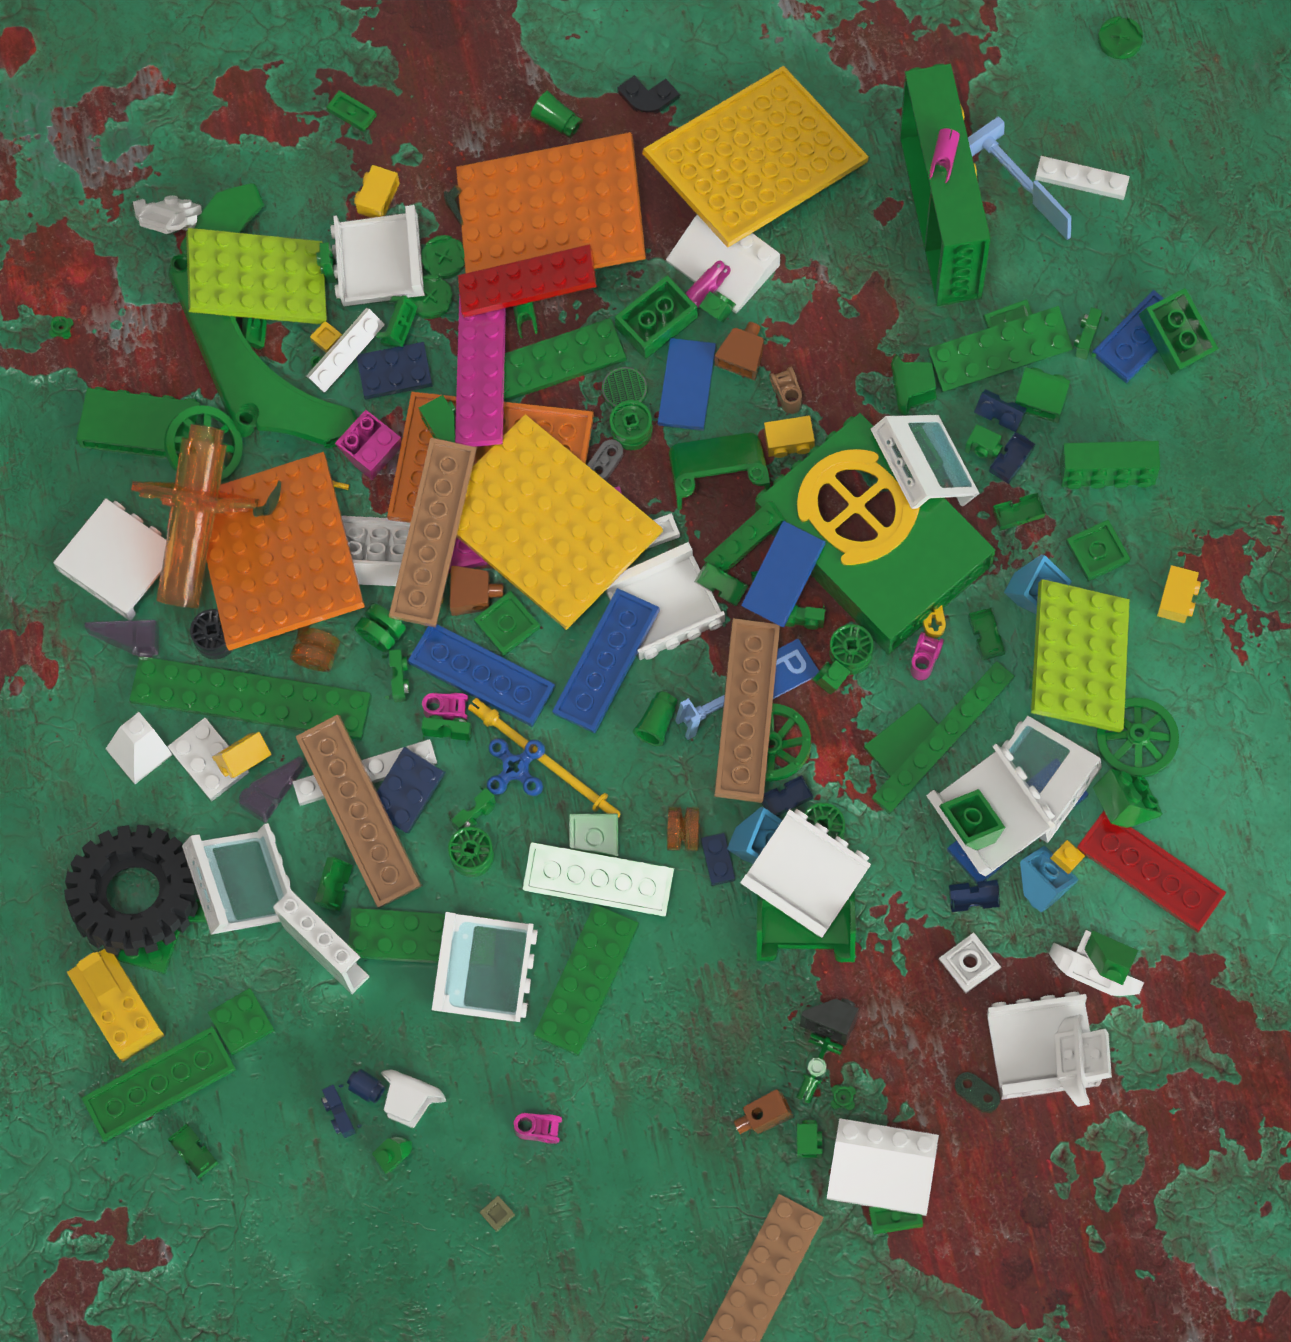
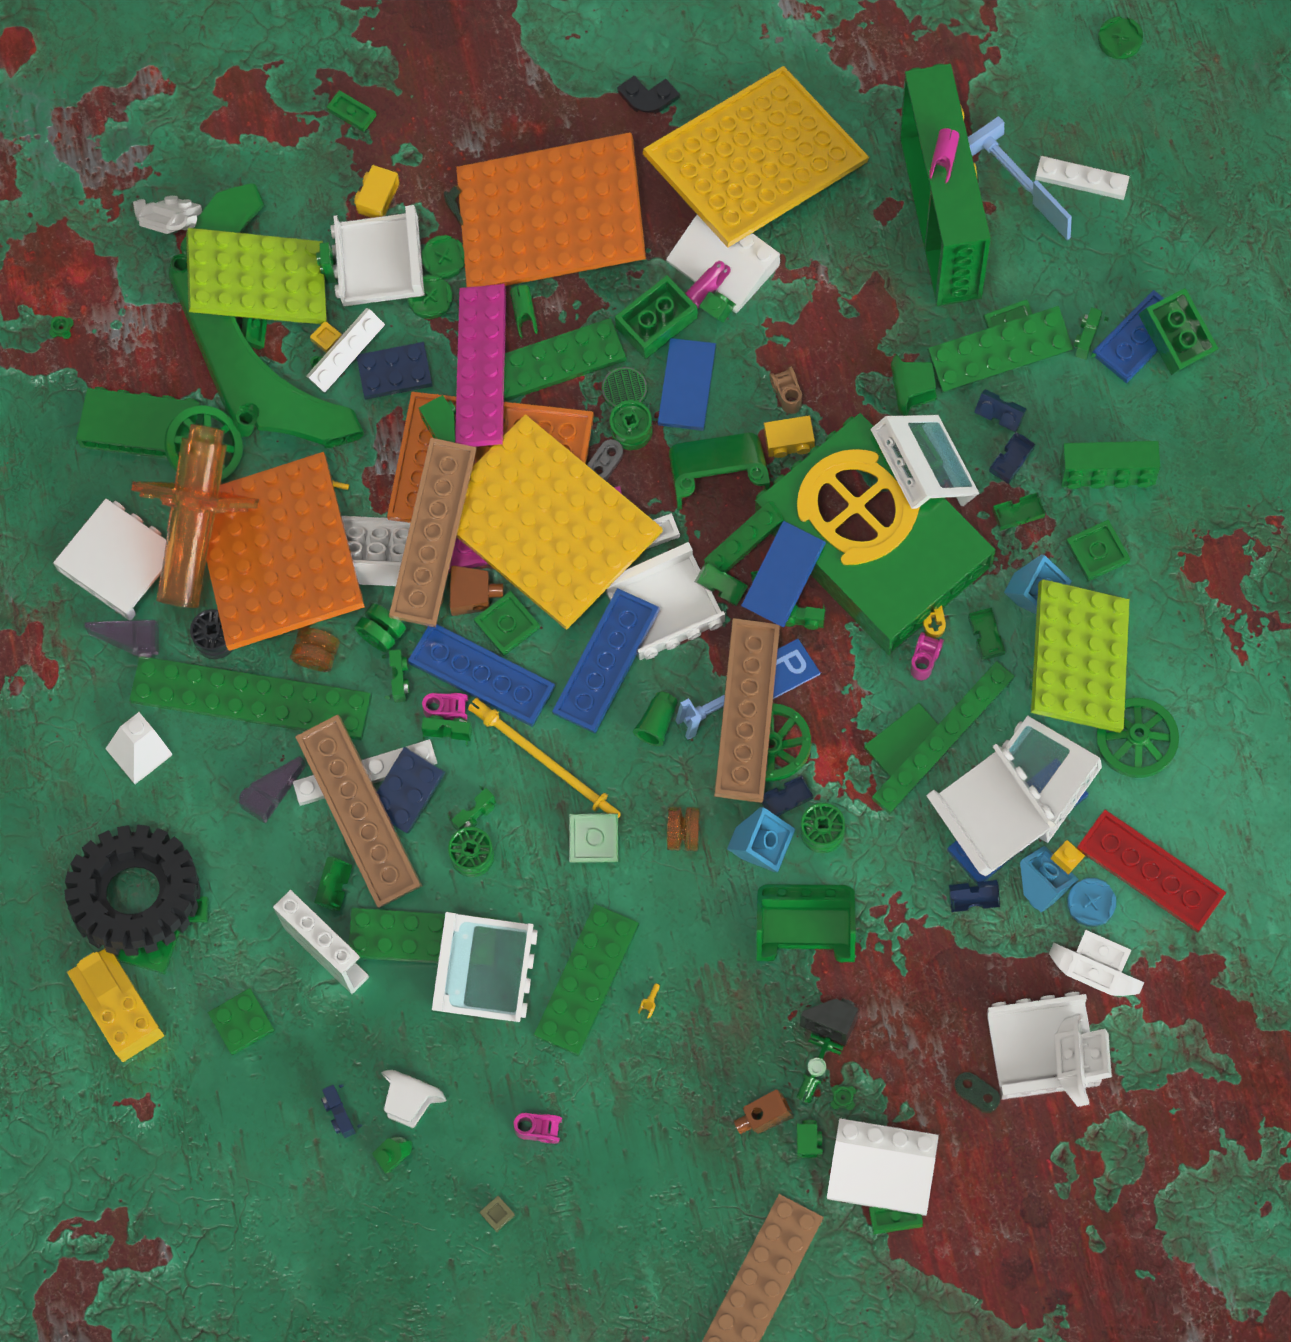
(158, 1084): green plate -> none
(195, 754): white plate -> none
(197, 1158): green piece -> none
(237, 879): panel -> none
(242, 755): yellow hinge -> none
(270, 504): clear green bar -> none
(365, 1086): dark blue brick -> none
(369, 444): dark pink slope -> none
(399, 322): green hinge -> none
(523, 761): blue gear -> none
(527, 281): red plate -> none
(556, 115): green plant -> none
(598, 879): plate -> none
(649, 1002): none -> yellow hand
(718, 859): dark blue plate -> none
(741, 351): dark orange torso -> none
(806, 872): white panel -> none
(831, 676): green brick -> none
(852, 648): green wheel -> none
(969, 977): white piece -> none
(973, 819): green slope -> none
(984, 443): green brick -> none
(1043, 394): green slope -> none
(1091, 902): none -> dark azure tile
(1110, 957): green slope -> none
(1126, 798): green slope -> none
(1178, 594): yellow brick -> none

